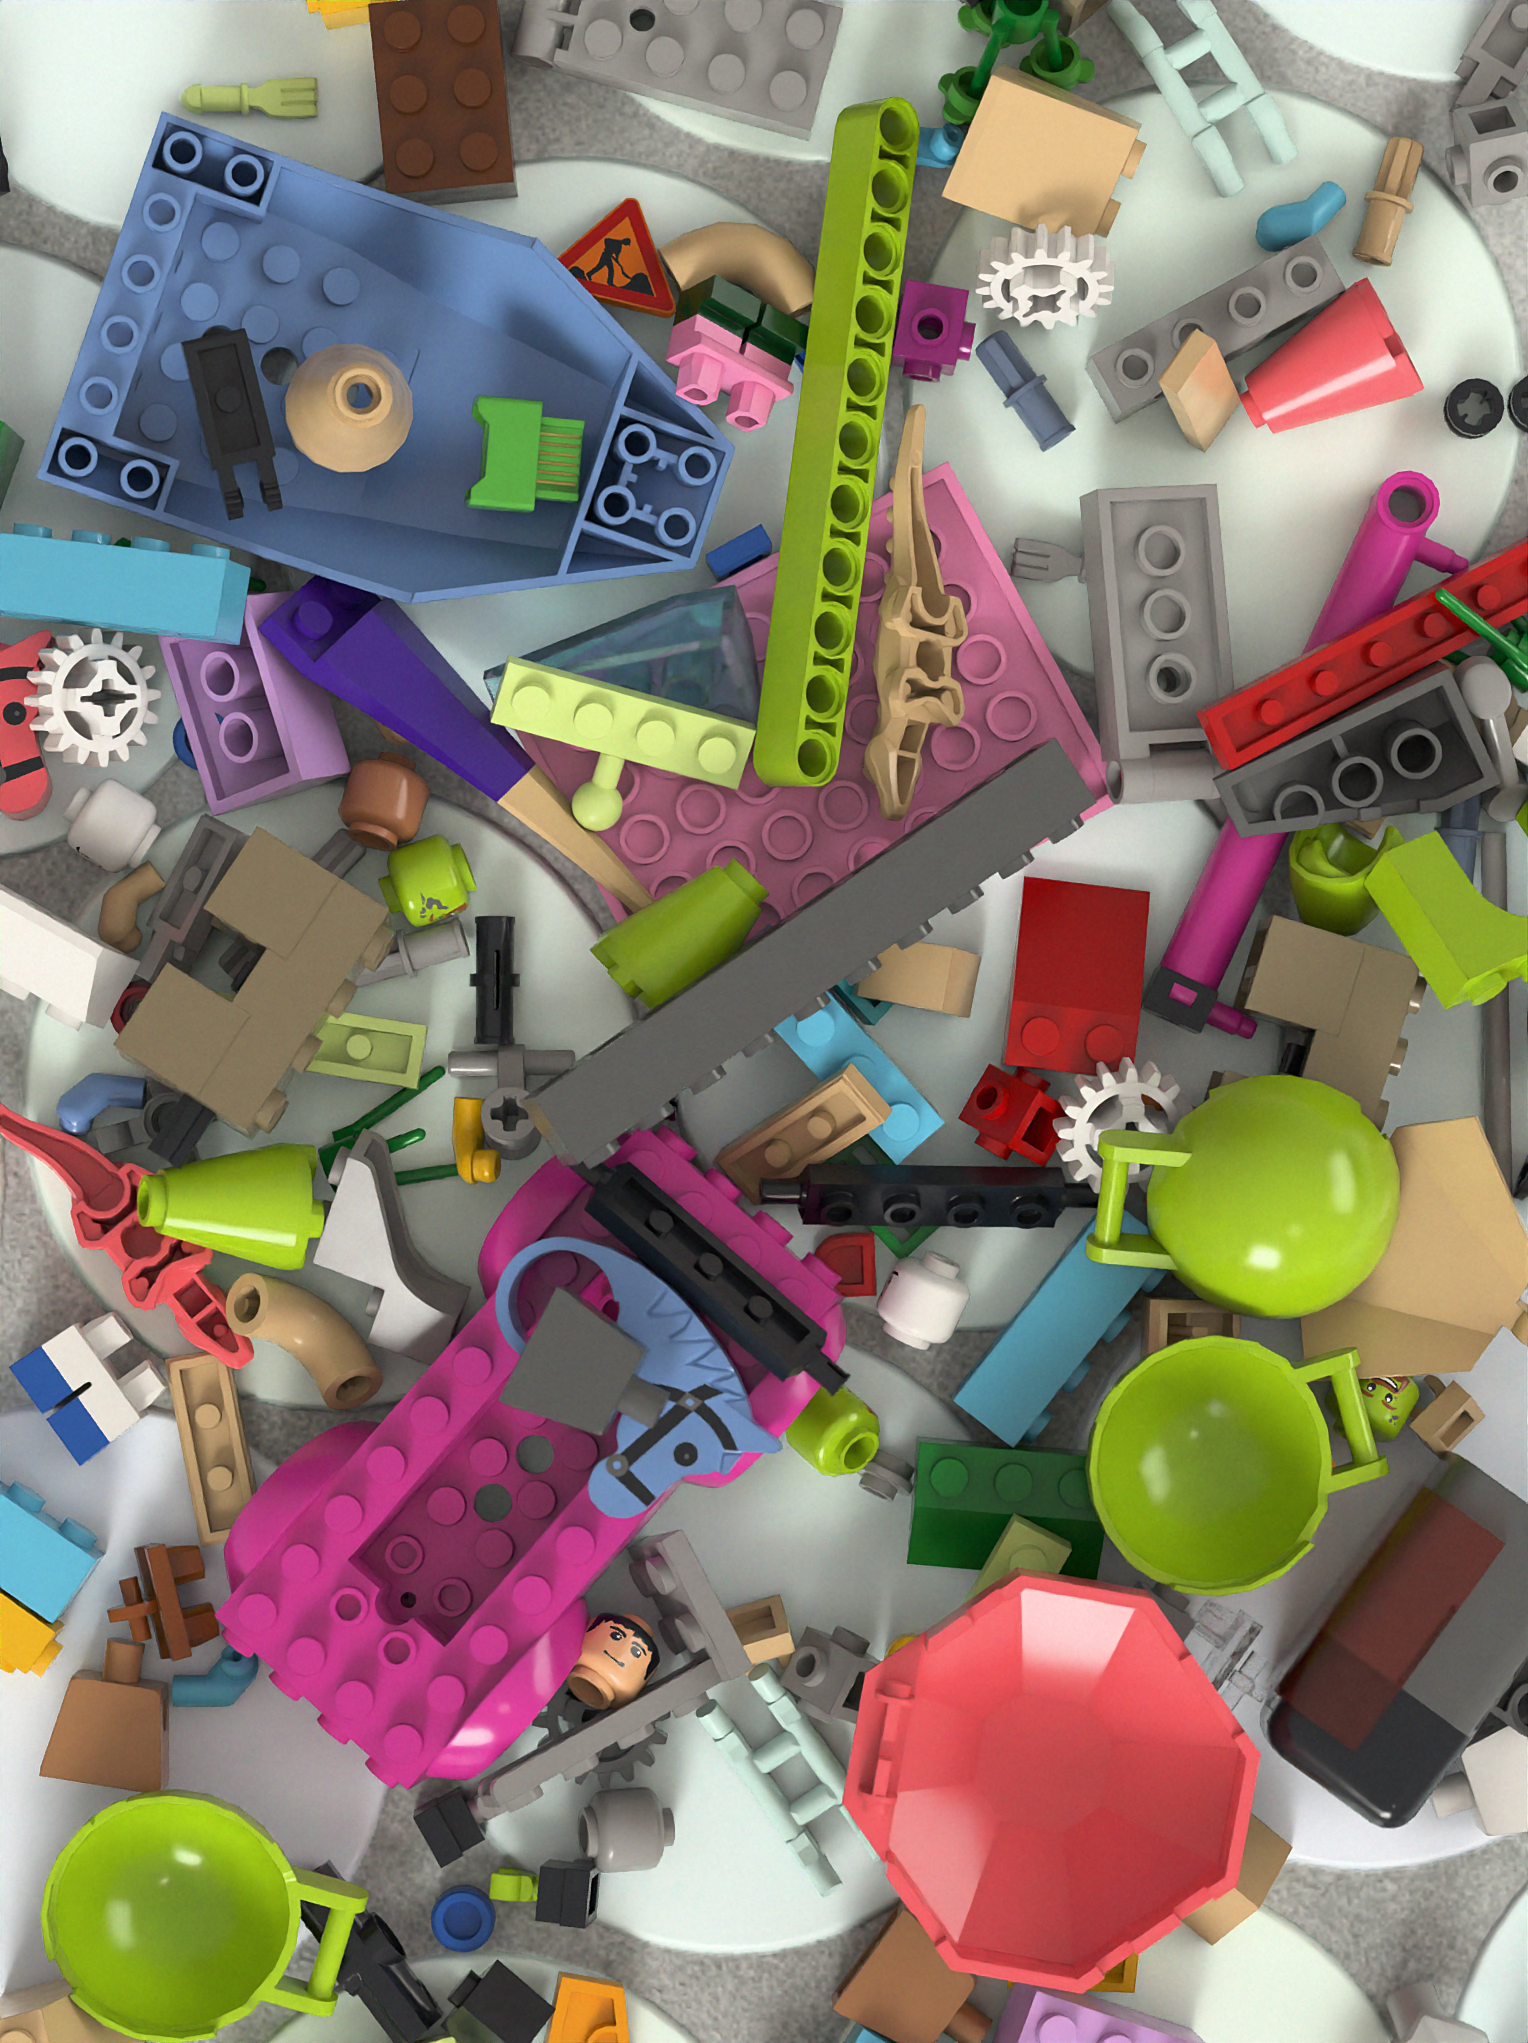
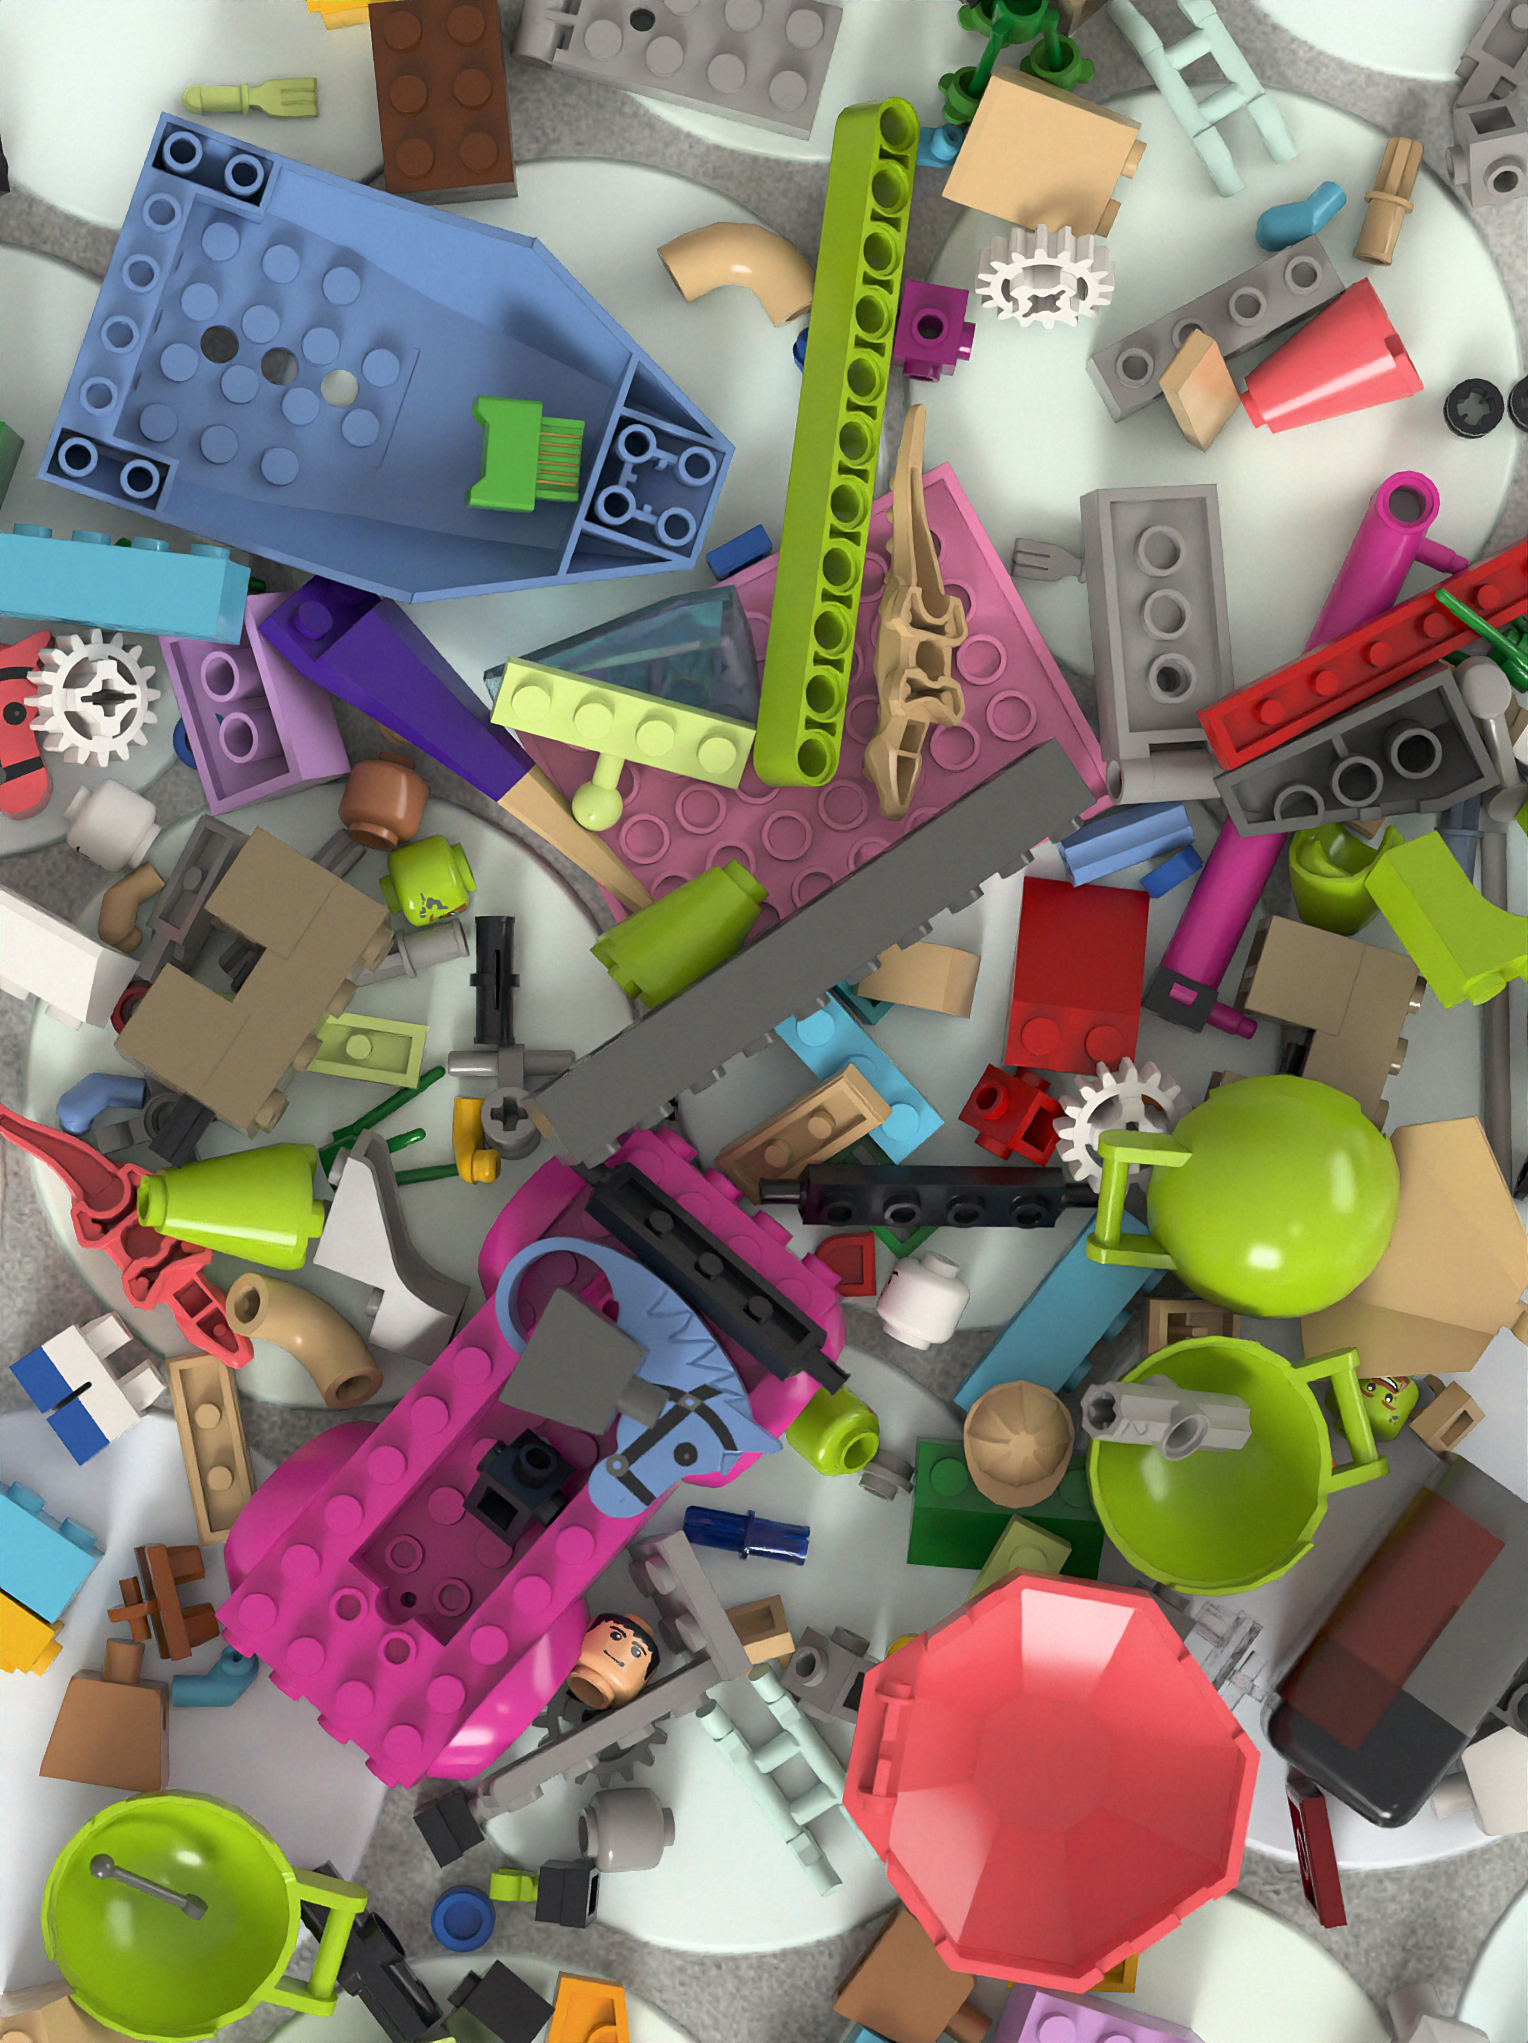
(103, 1867): none -> dark grey hinge
(232, 415): black hinge -> none
(329, 427): tan cone -> none
(519, 1487): none -> black brick
(621, 263): piece -> none
(733, 347): bright pink hips -> none
(746, 1534): none -> clear blue axle
(1018, 1443): none -> tan piece
(1023, 390): sand blue axle -> none
(1125, 840): none -> medium blue axle
(1165, 1417): none -> light grey piece
(1172, 872): none -> blue tile
(1260, 1865): tan slope -> none
(1315, 1852): none -> dark red tile

